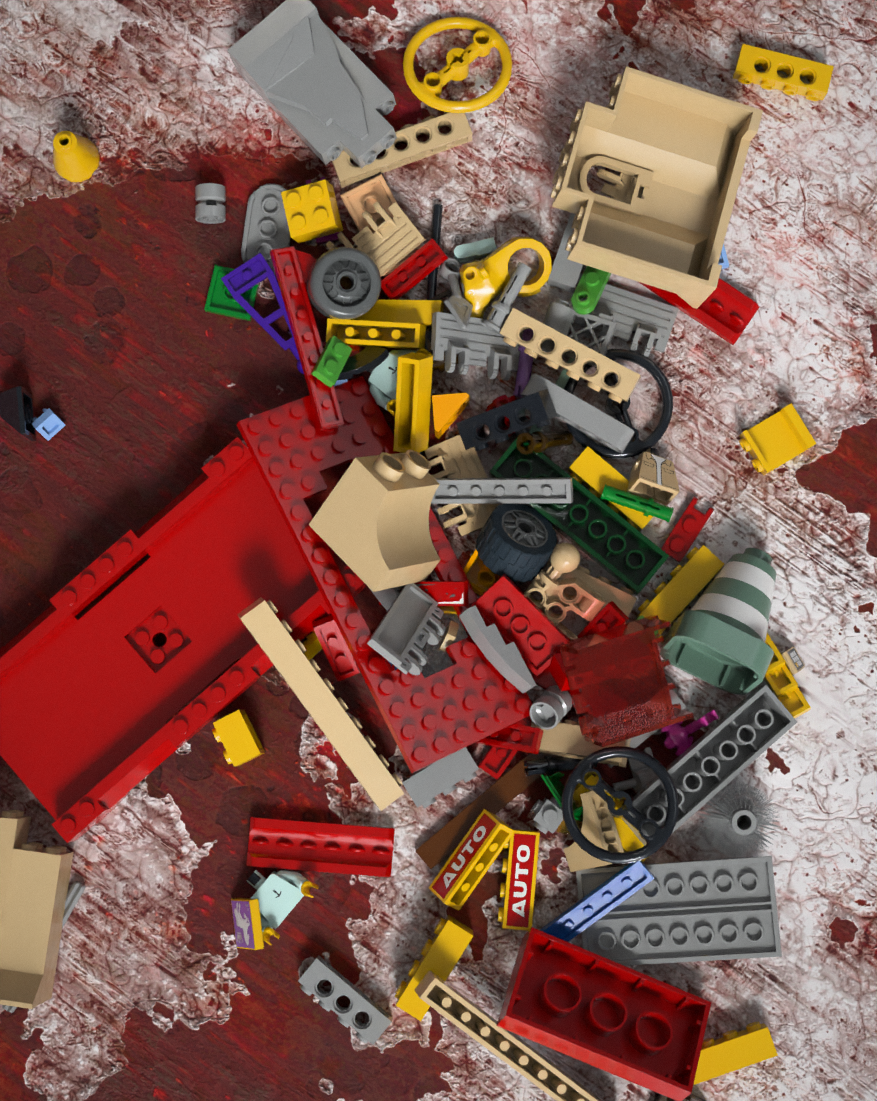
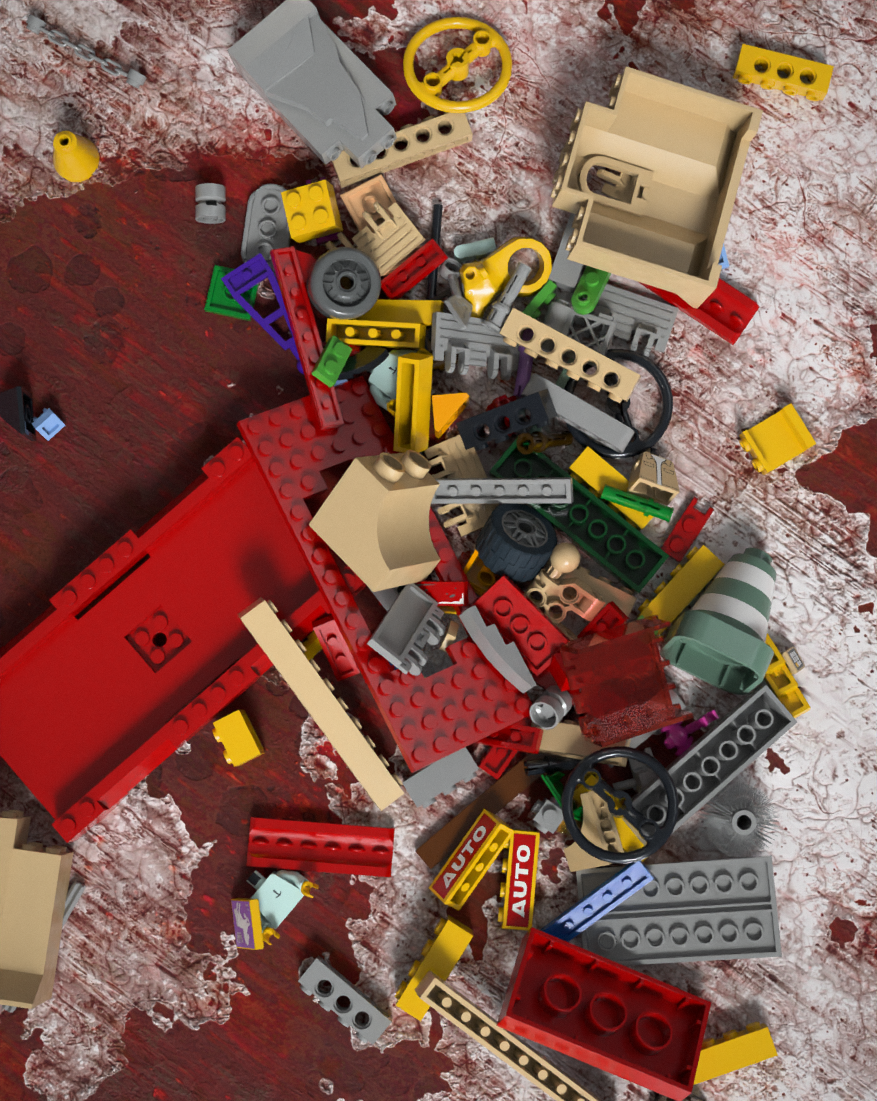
(36, 25): none -> light grey piece
(545, 296): none -> bright green plate

